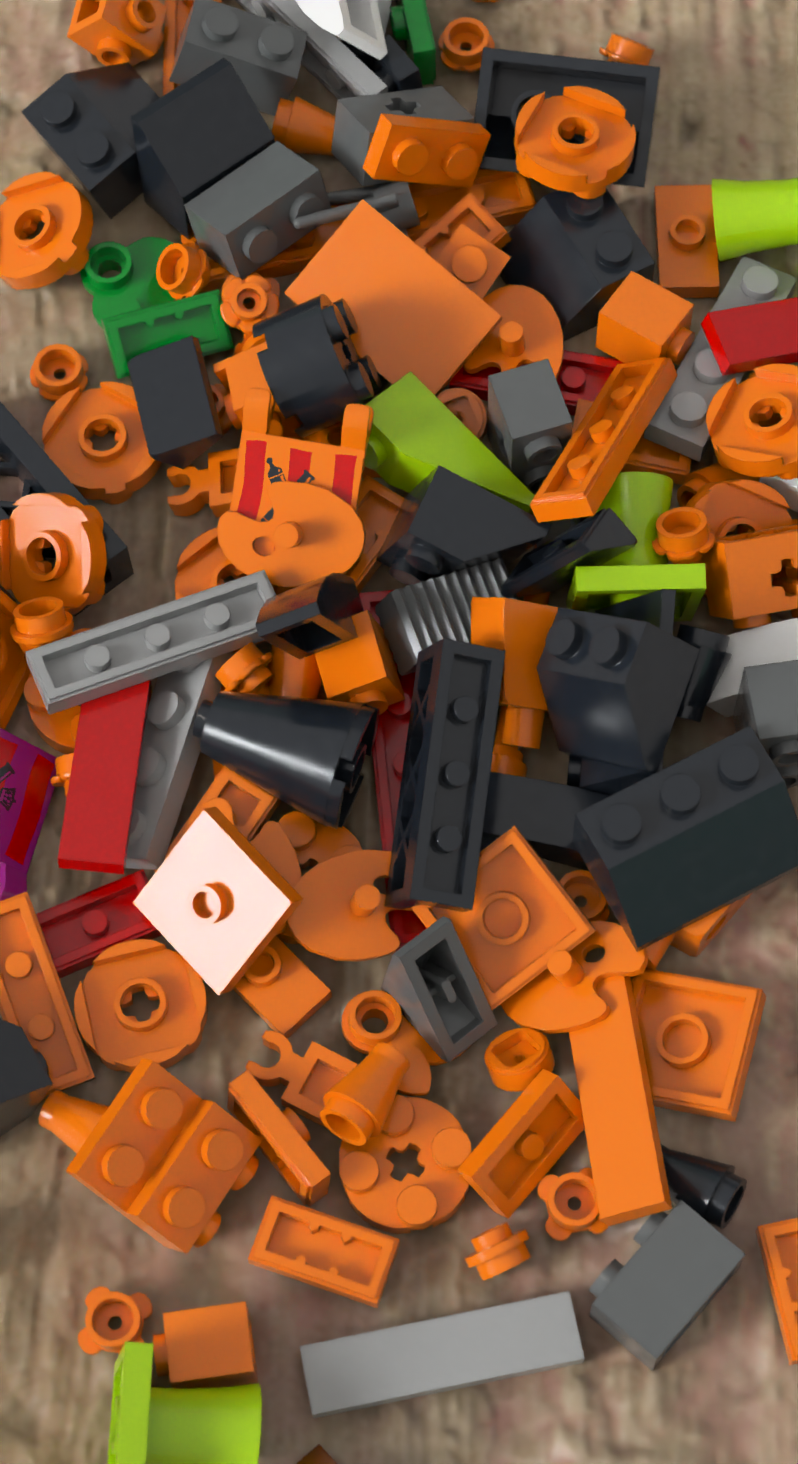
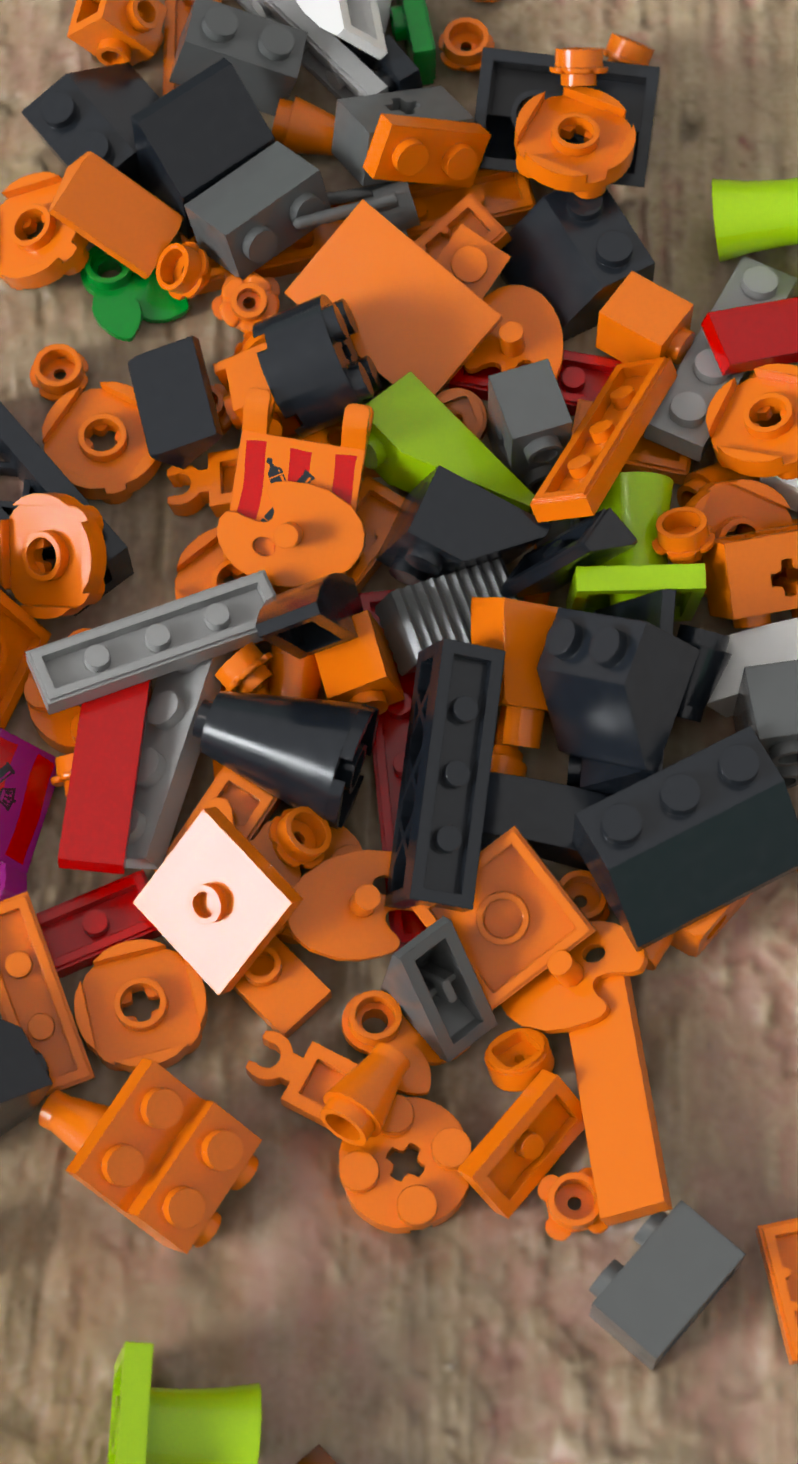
(40, 622): orange plate -> none
(104, 1306): orange plate -> none
(115, 213): none -> orange slope
(165, 323): green plate -> none
(207, 1347): orange brick -> none
(282, 1138): orange plate -> none
(300, 837): none -> orange plate
(324, 1251): orange plate -> none
(441, 1354): light grey tile -> none
(498, 1250): orange plate -> none
(578, 65): none -> orange plate
(686, 240): orange plate -> none
(697, 1040): orange plate -> none
(704, 1185): black cone -> none

